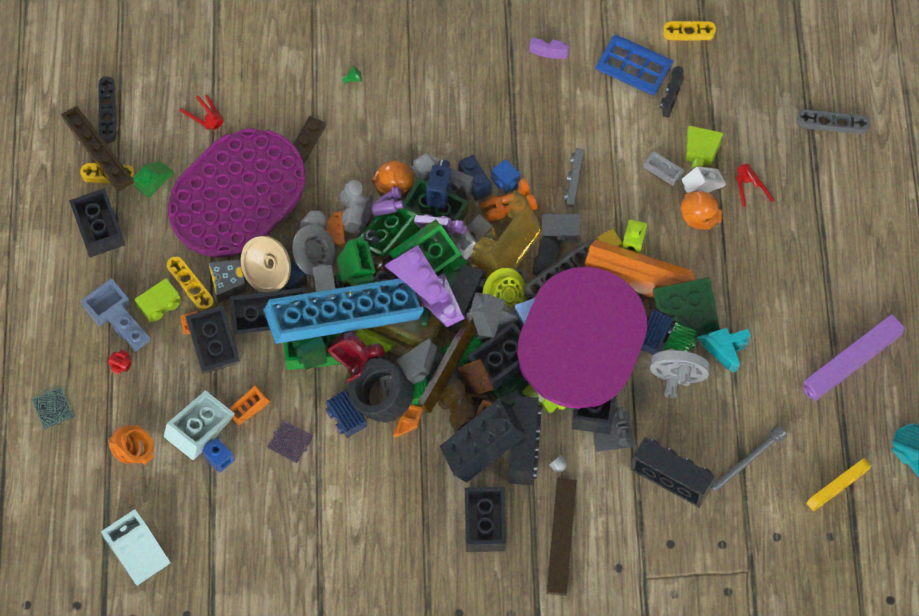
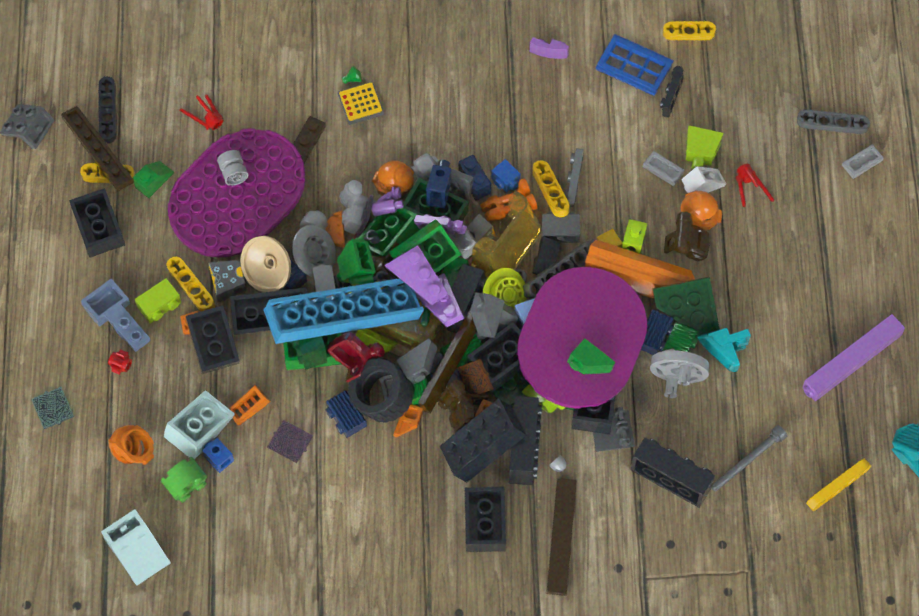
(28, 123): none -> dark grey bracket
(184, 479): none -> bright green brick
(232, 167): none -> light grey wheel
(360, 103): none -> yellow tile
(547, 189): none -> yellow beam
(589, 359): none -> green slope
(688, 238): none -> dark brown piece
(862, 161): none -> light grey plate

